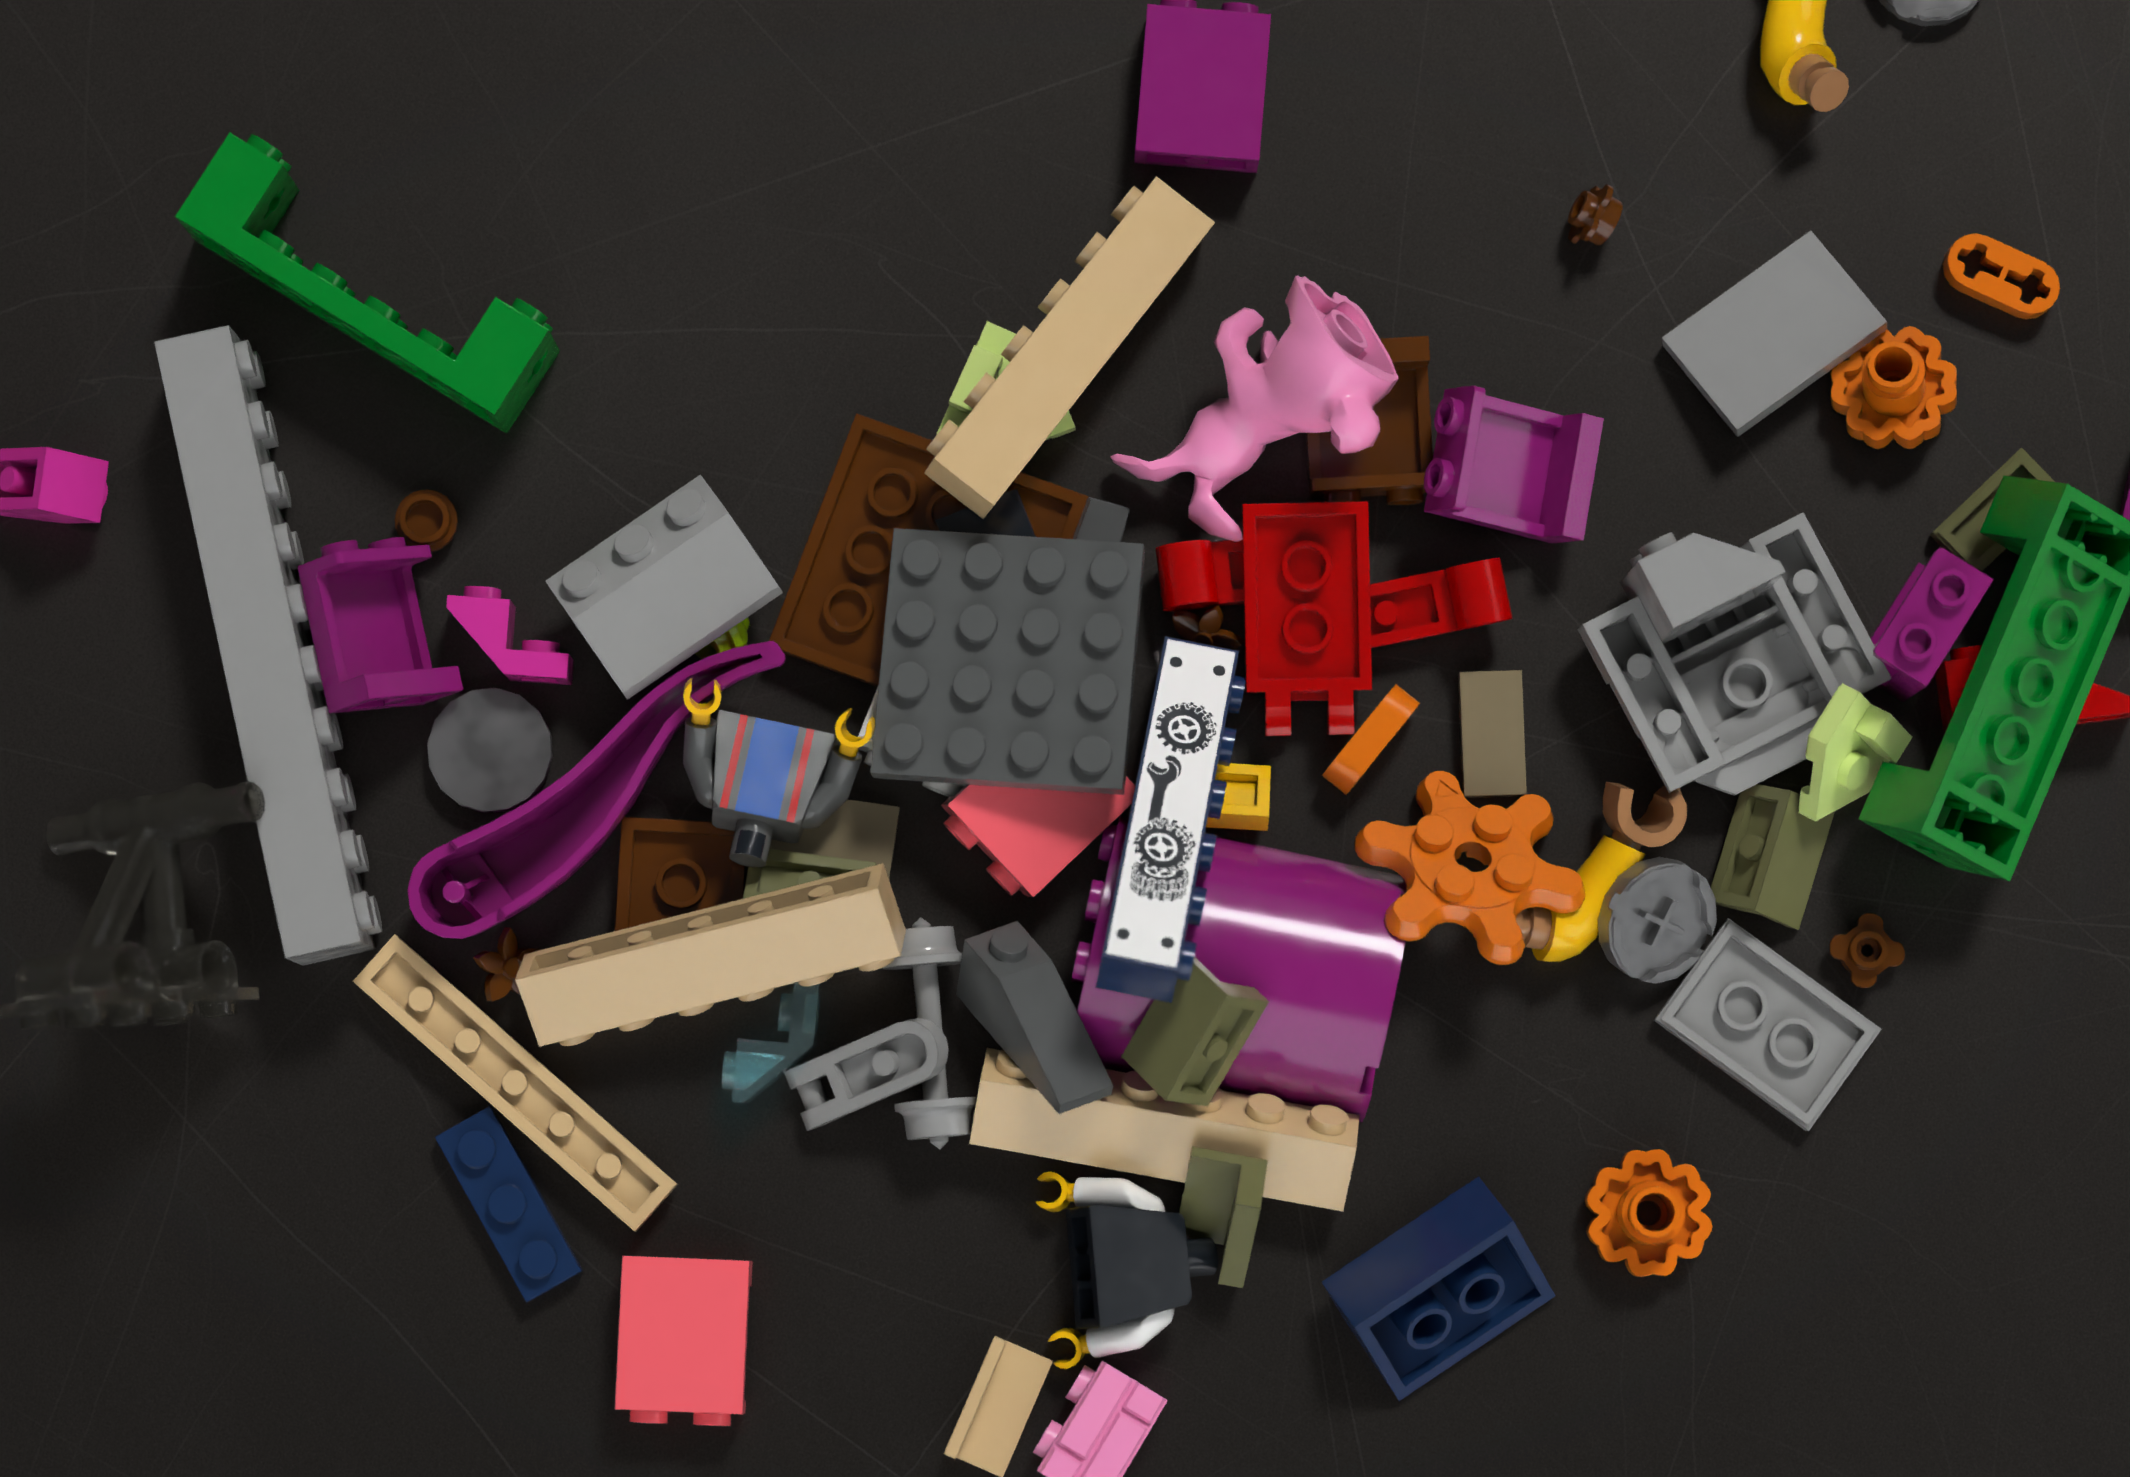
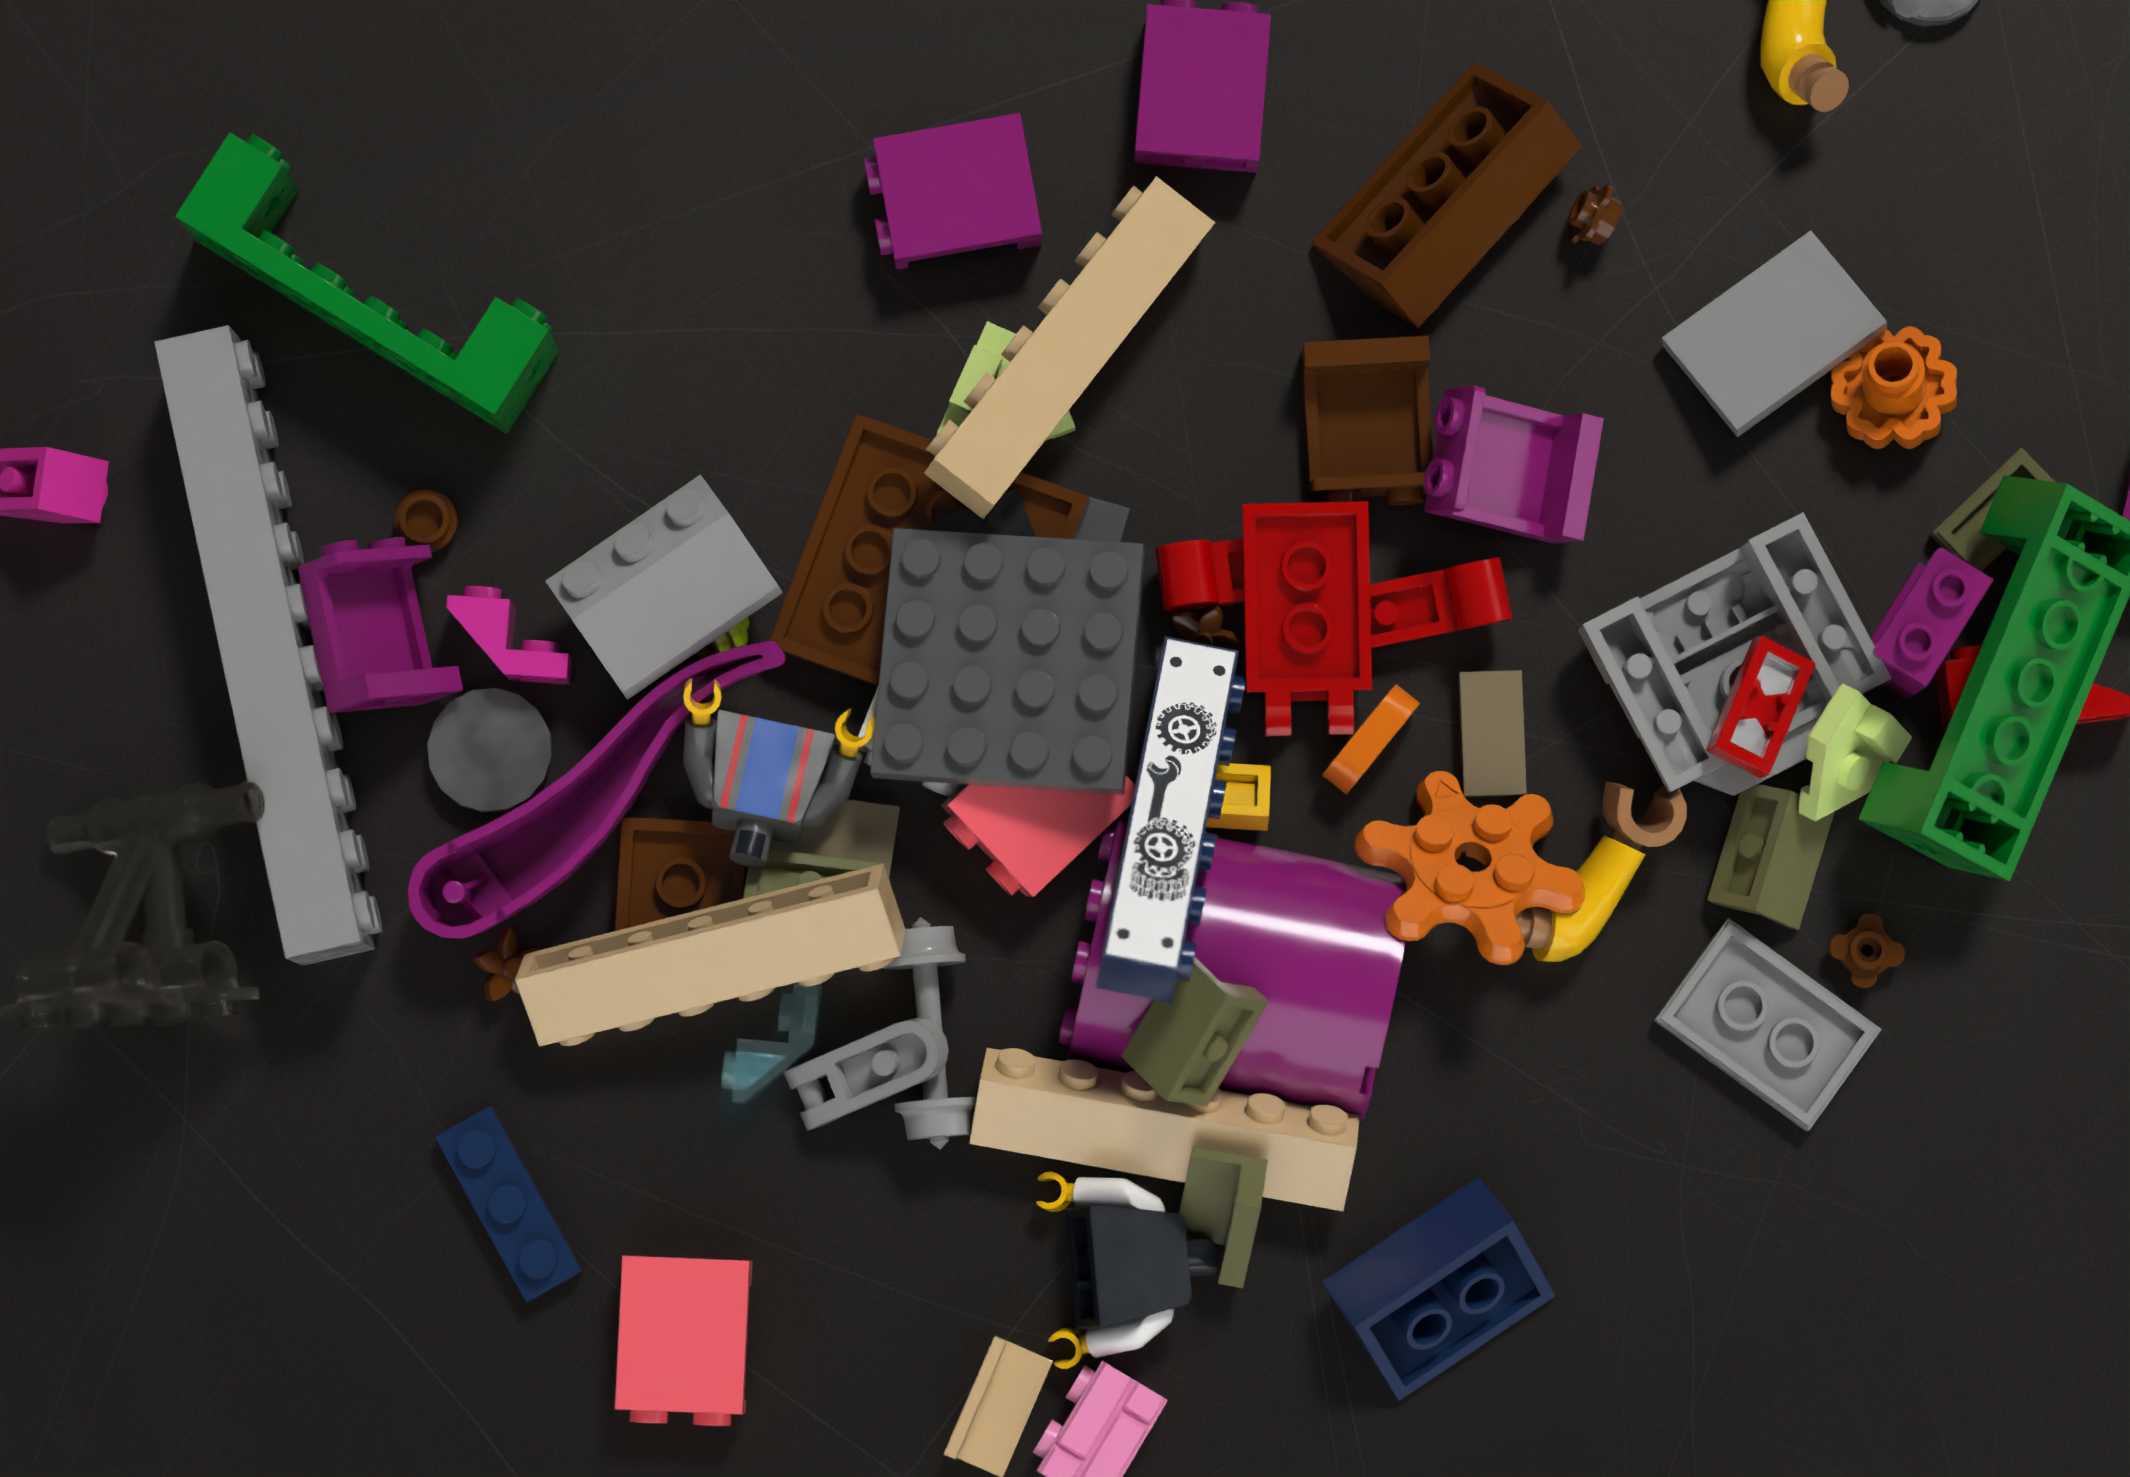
(515, 1083): tan plate -> none
(954, 189): none -> magenta panel
(1029, 1013): dark grey slope -> none
(1311, 381): bright pink animal -> none
(1448, 193): none -> reddish brown slope
(1656, 919): flat silver tile -> none
(1679, 1224): orange plant -> none
(1695, 581): light grey slope -> none
(1760, 706): none -> red piece
(2008, 263): orange beam -> none

